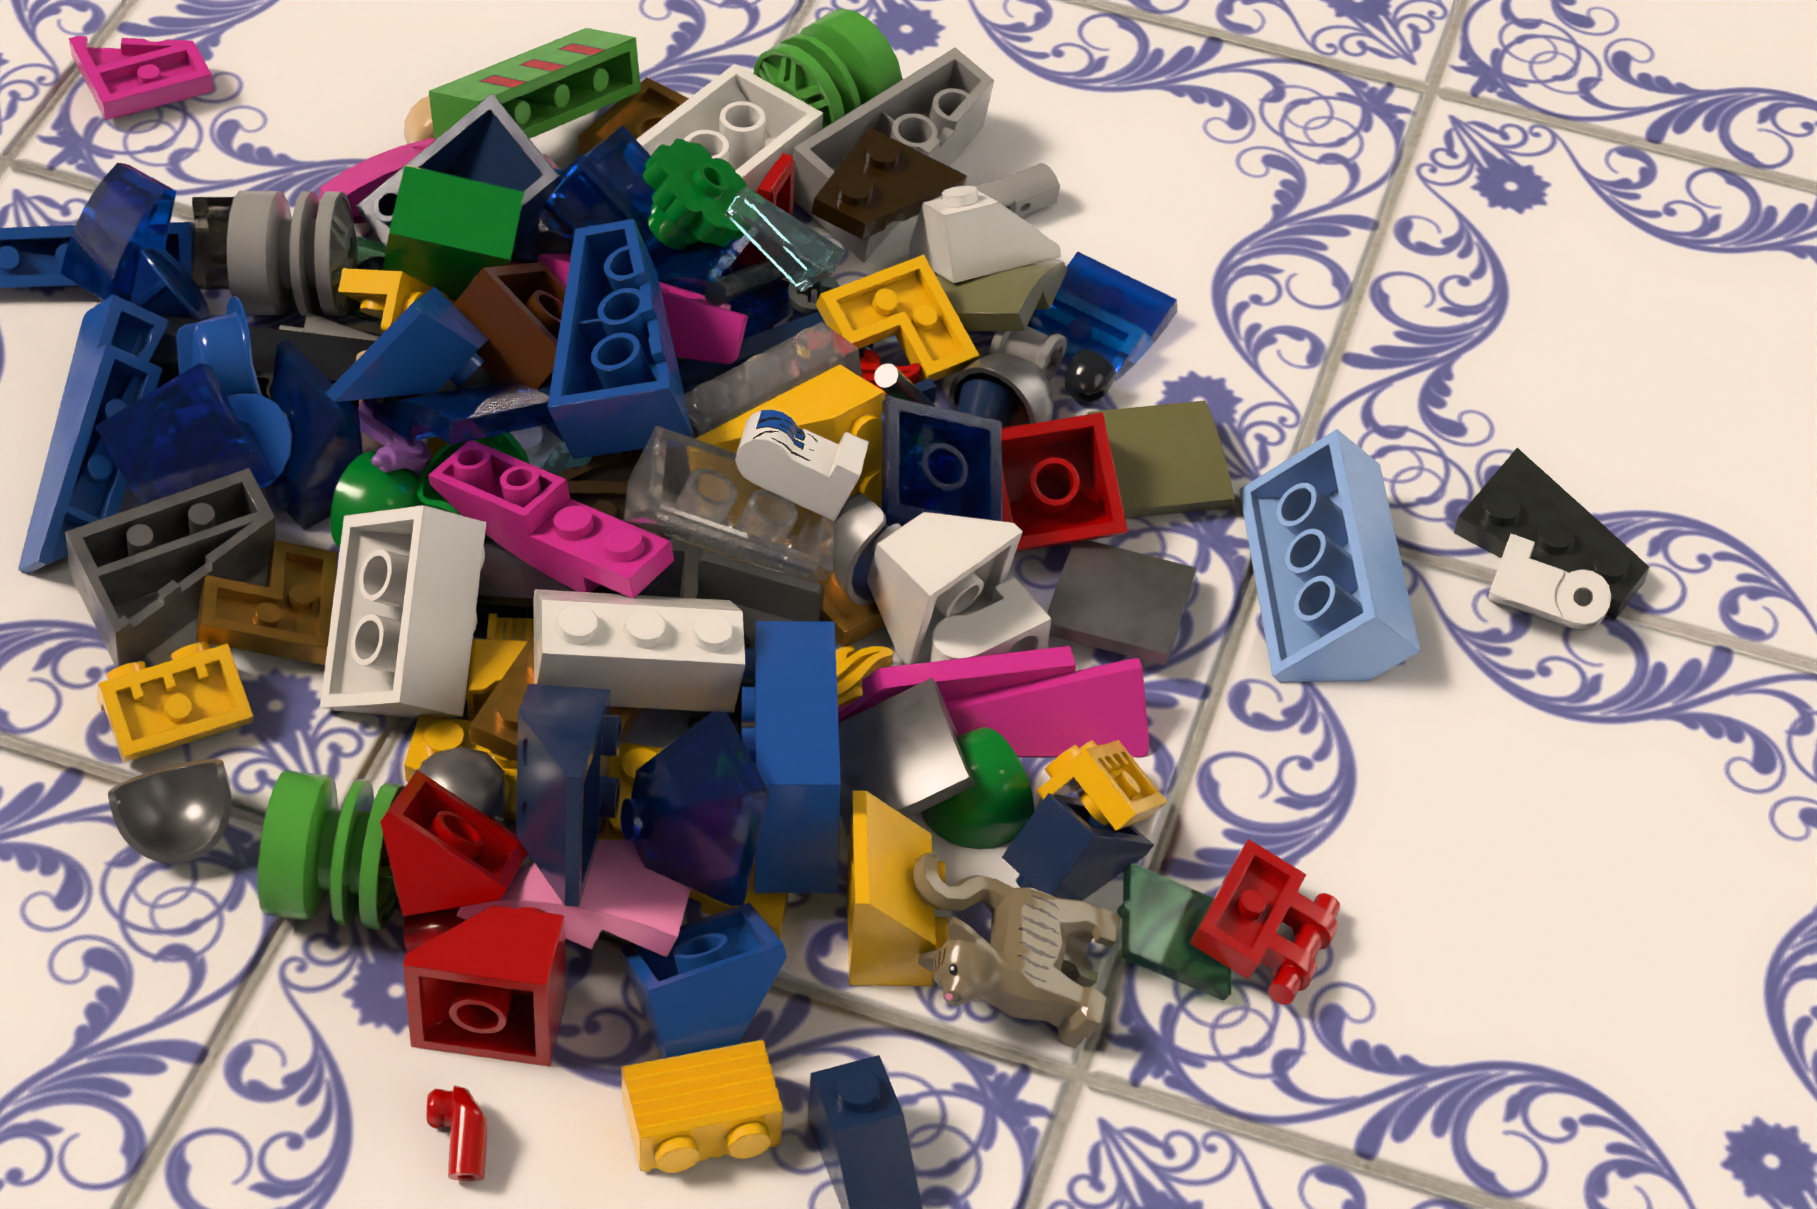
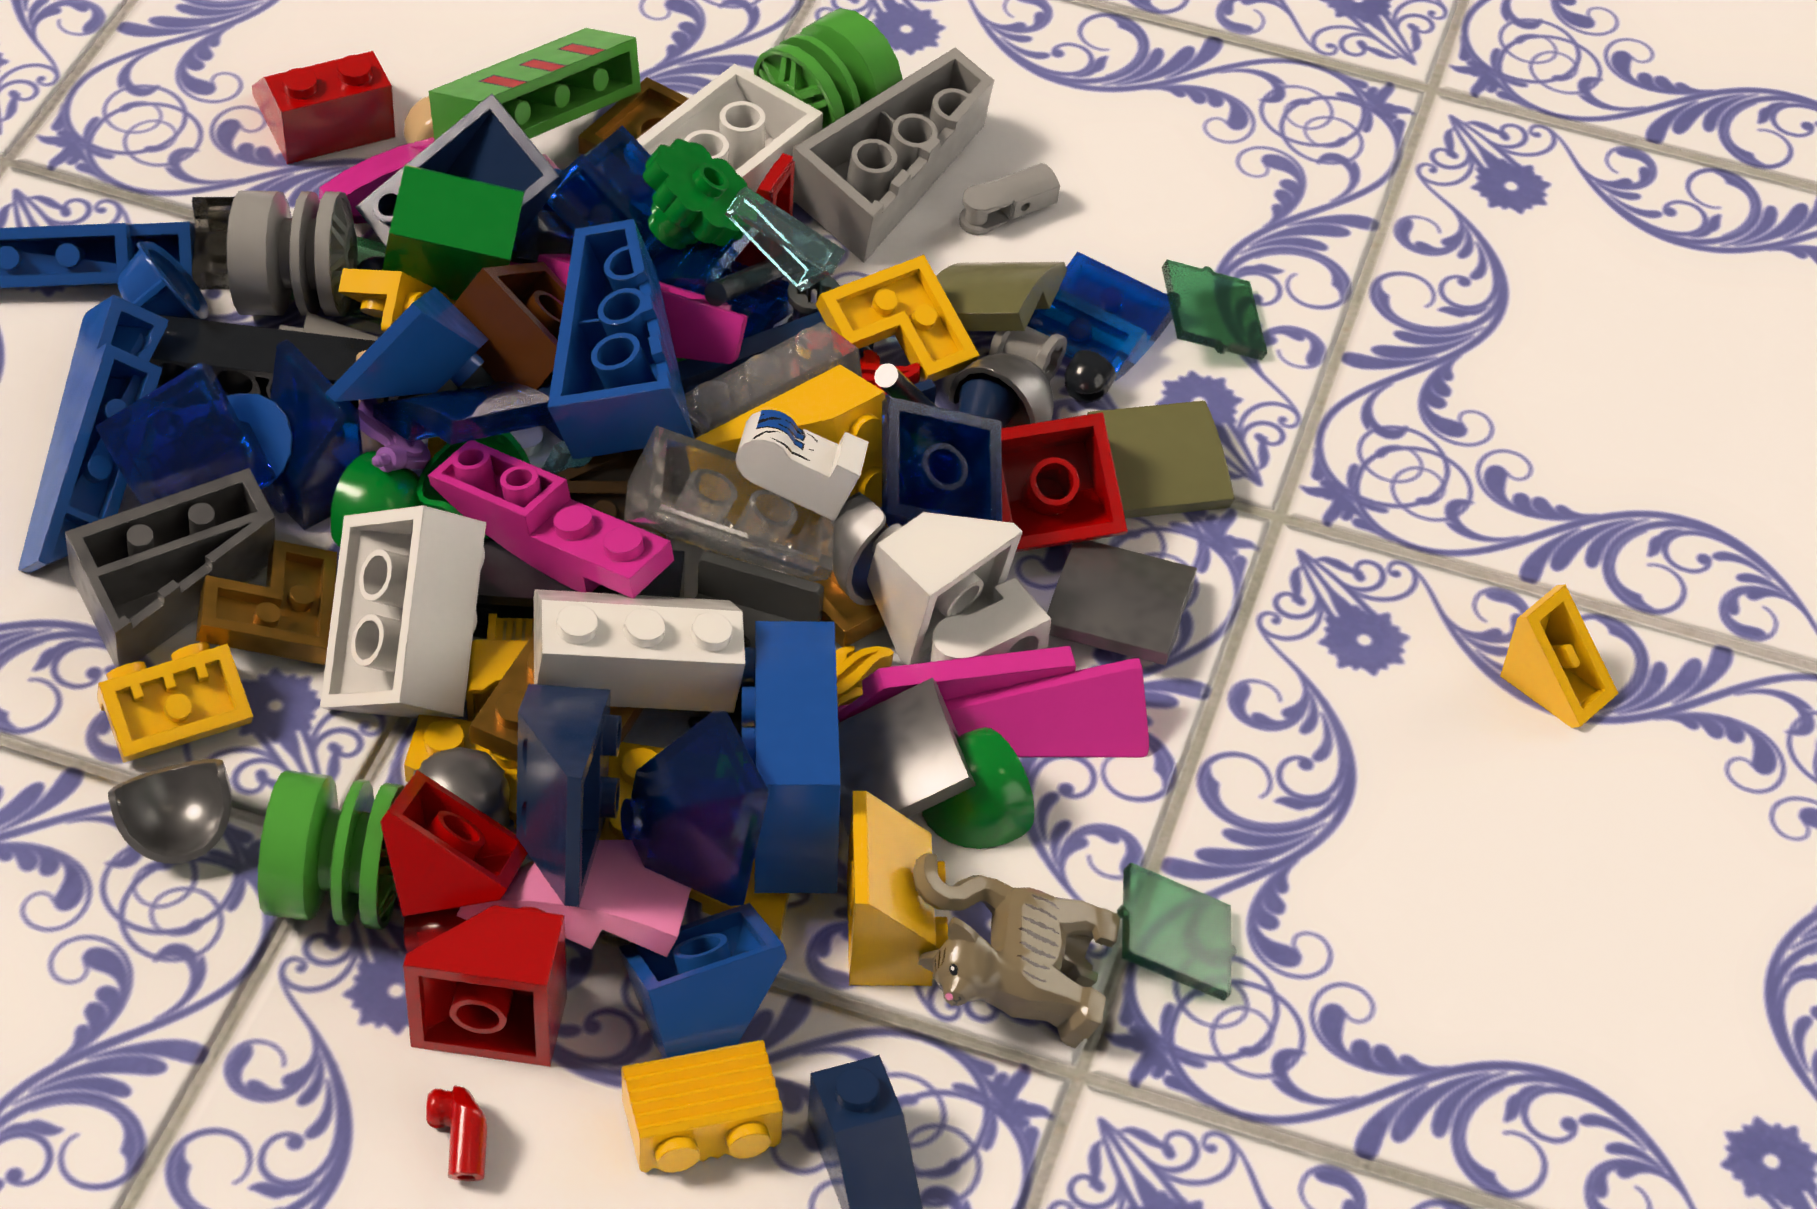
(118, 220): clear blue slope -> none
(141, 73): dark pink wing -> none
(224, 345): blue piece -> none
(327, 106): none -> red slope
(881, 185): dark brown wing -> none
(976, 236): white slope -> none
(1070, 851): dark blue slope -> none
(1112, 783): yellow bracket -> none
(1214, 310): none -> clear green piece
(1247, 913): red plate -> none
(1328, 566): light blue slope -> none
(1557, 660): none -> yellow slope
(1566, 536): pearl dark grey wing -> none
(1566, 598): white leg -> none

